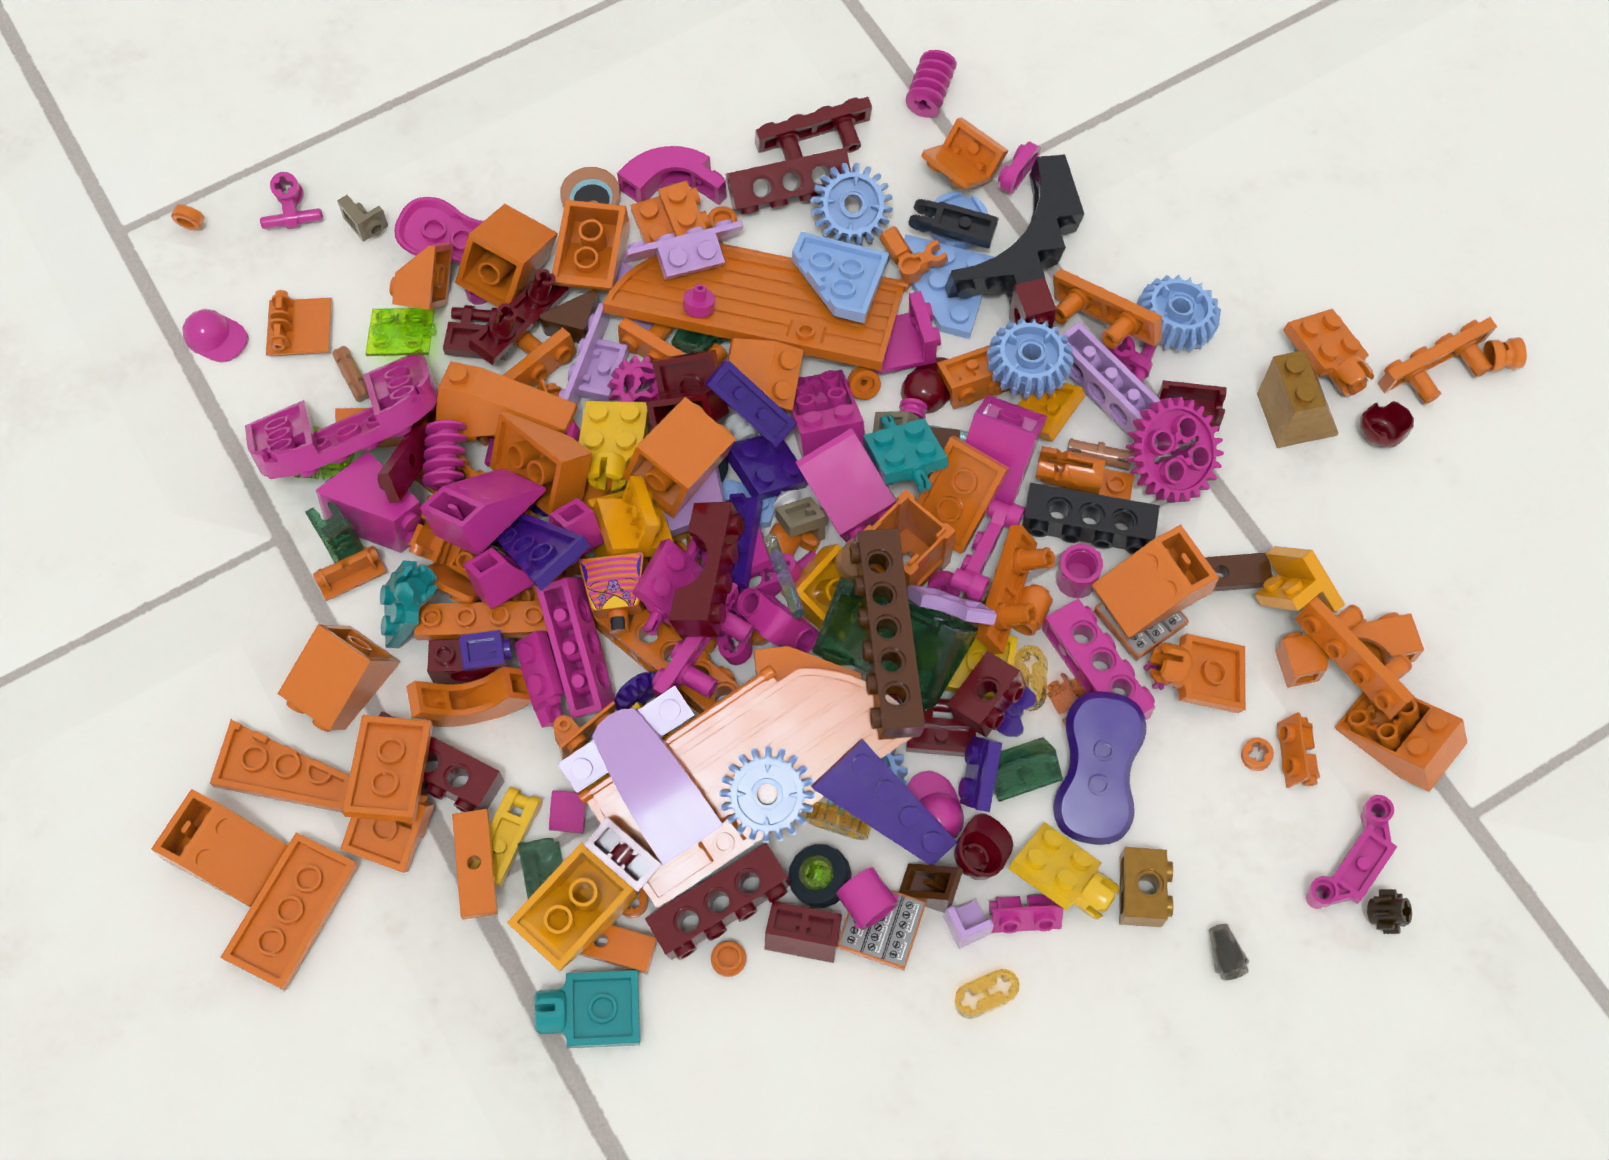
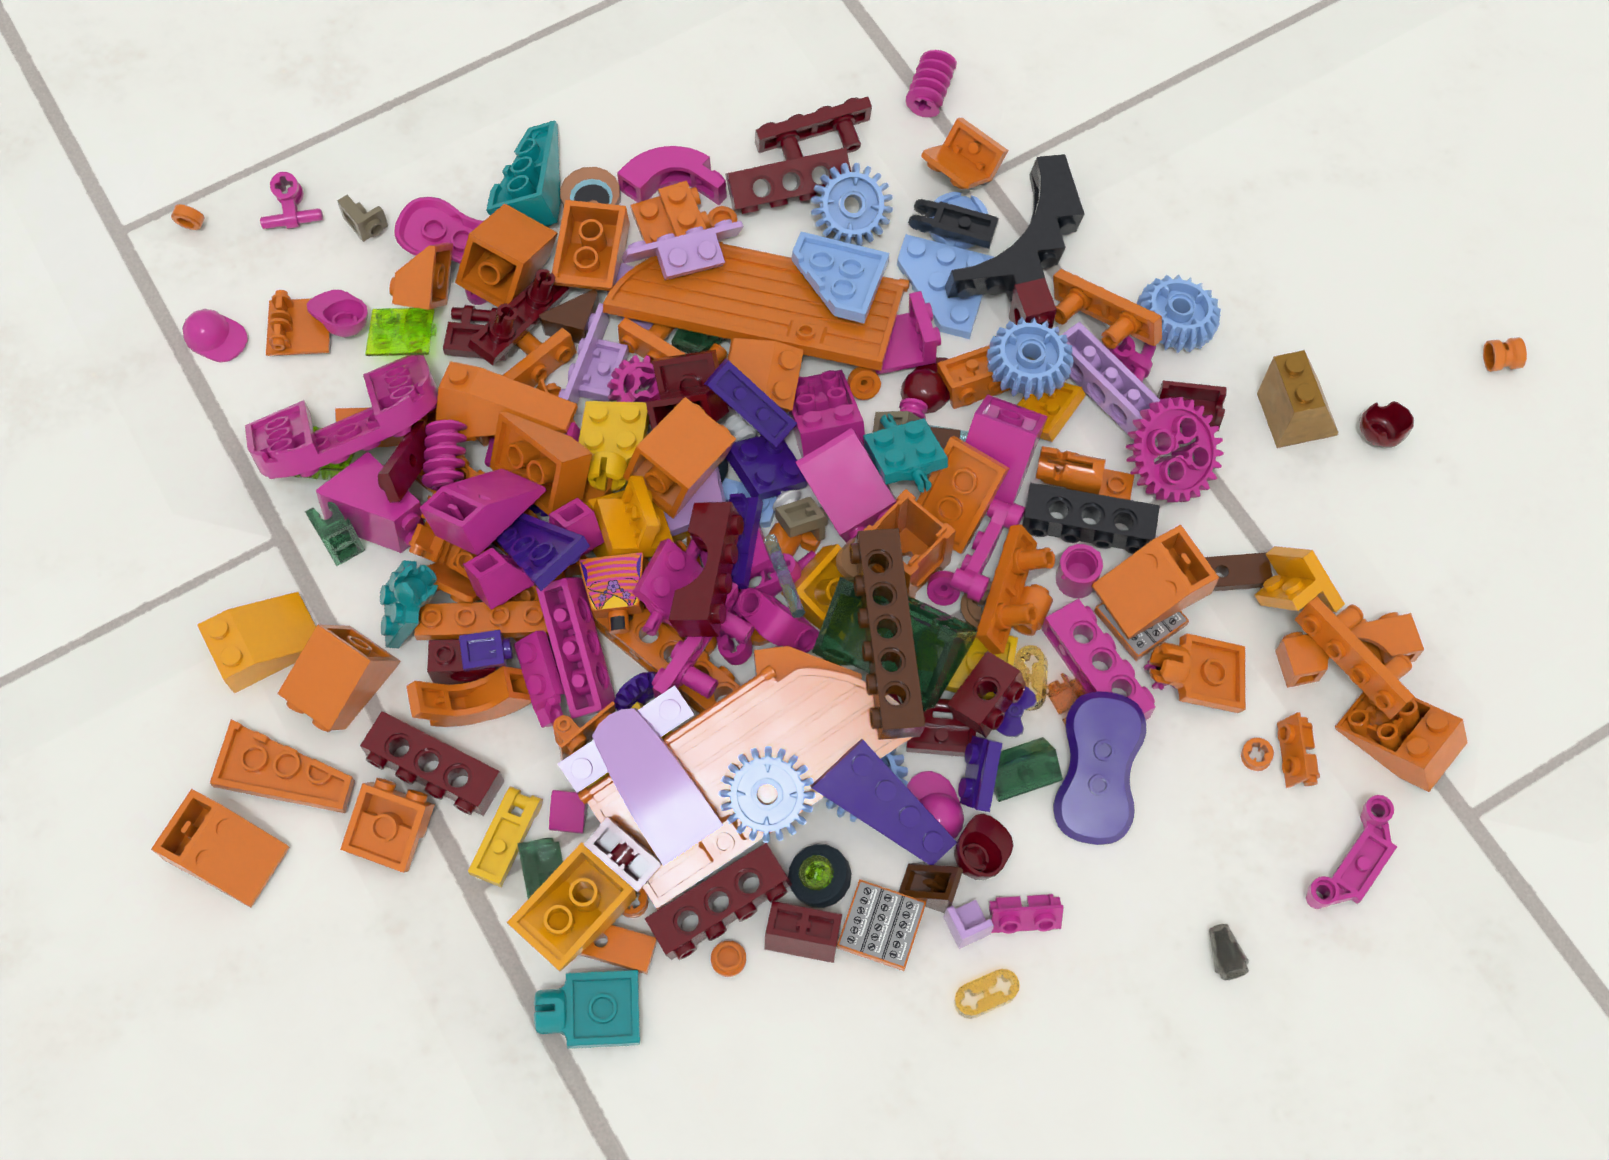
(257, 638): none -> light orange slope
(289, 911): orange plate -> none
(339, 312): none -> dark pink cap
(349, 573): orange hinge -> none
(351, 373): nougat axle -> none
(388, 769): orange plate -> none
(474, 844): orange tile -> none
(533, 178): none -> teal wedge
(699, 301): dark pink tile -> none
(837, 821): clear yellow beam -> none
(867, 898): dark pink piece -> none
(911, 265): orange bar -> none
(962, 608): lavender tile -> none
(1013, 175): dark pink plate -> none
(1064, 873): yellow plate -> none
(1101, 451): nougat pin -> none
(1136, 906): pearl gold brick -> none
(1331, 350): orange plate -> none
(1389, 911): dark brown gear -> none
(1448, 346): orange plate -> none

